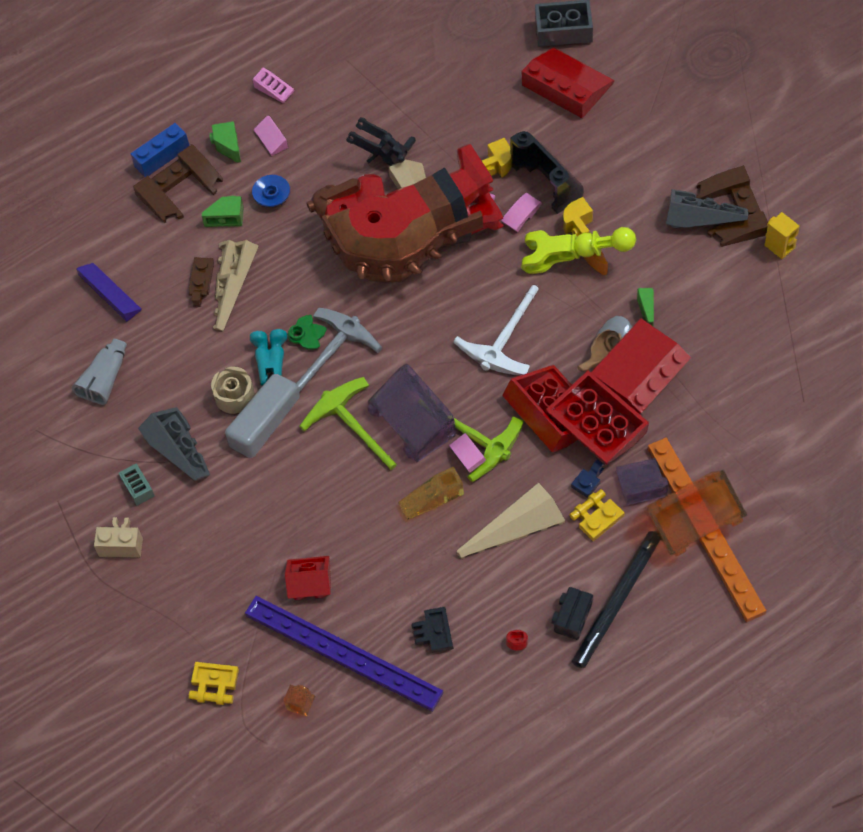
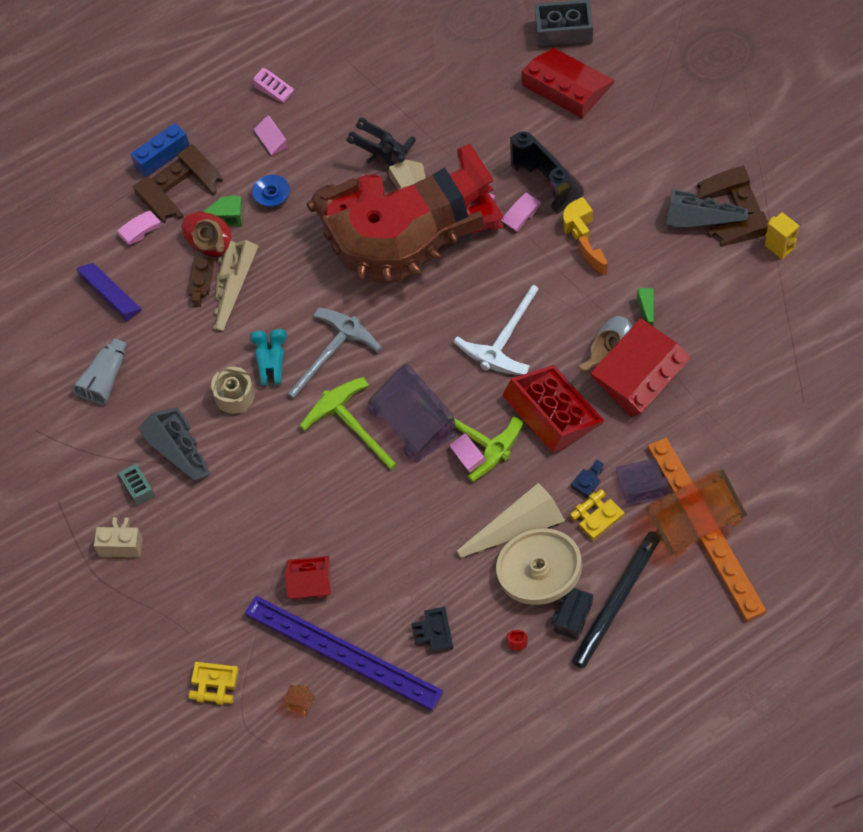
(137, 227): none -> bright pink slope
(206, 233): none -> hat
(225, 140): bright green slope -> none
(262, 415): light grey piece -> none
(309, 333): green plate -> none
(433, 493): clear yellow slope -> none
(499, 158): yellow brick -> none
(539, 566): none -> tan dish
(568, 247): neon yellow piece -> none
(598, 418): red slope -> none

